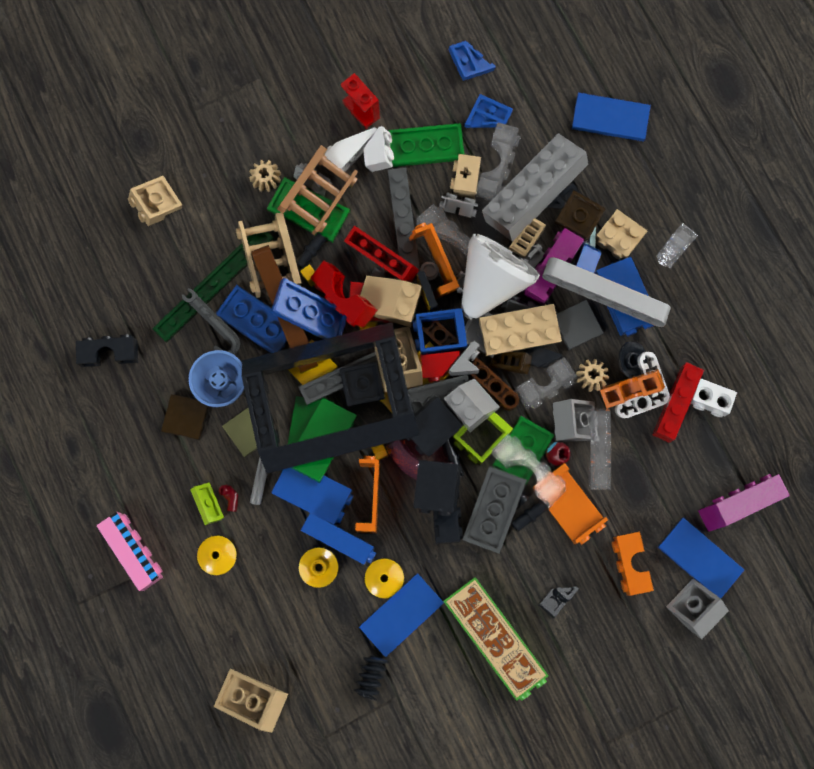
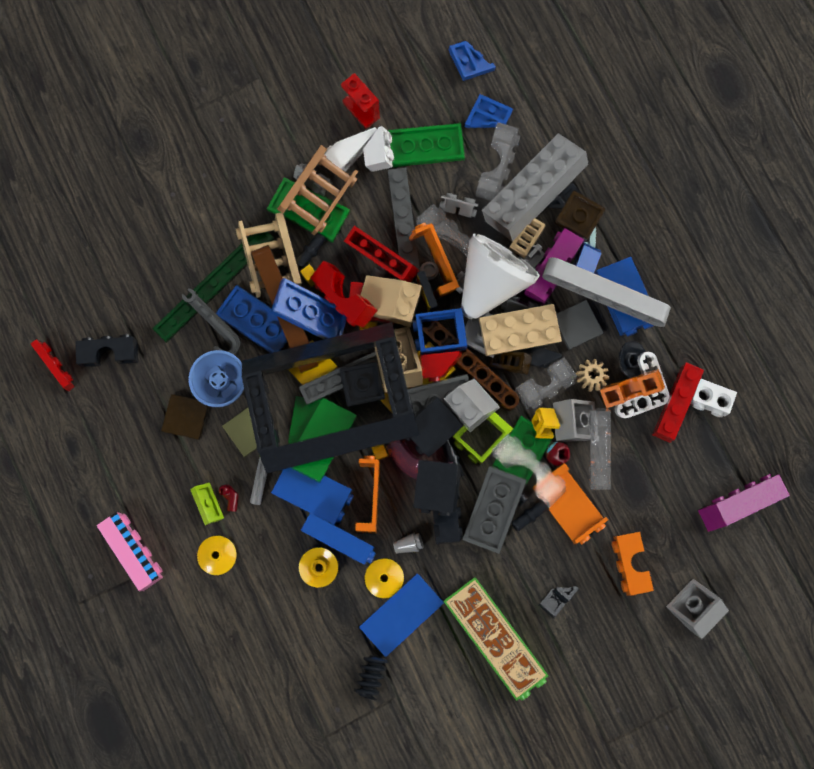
(53, 364): none -> red plate
(154, 200): tan plate -> none
(251, 701): tan slope -> none
(261, 170): tan gear -> none
(410, 543): none -> light grey cone
(463, 365): light grey slope -> none
(466, 186): tan brick -> none
(543, 422): none -> yellow window
(611, 117): blue tile -> none
(620, 235): tan plate -> none
(676, 246): clear arch -> none
(700, 558): blue tile -> none

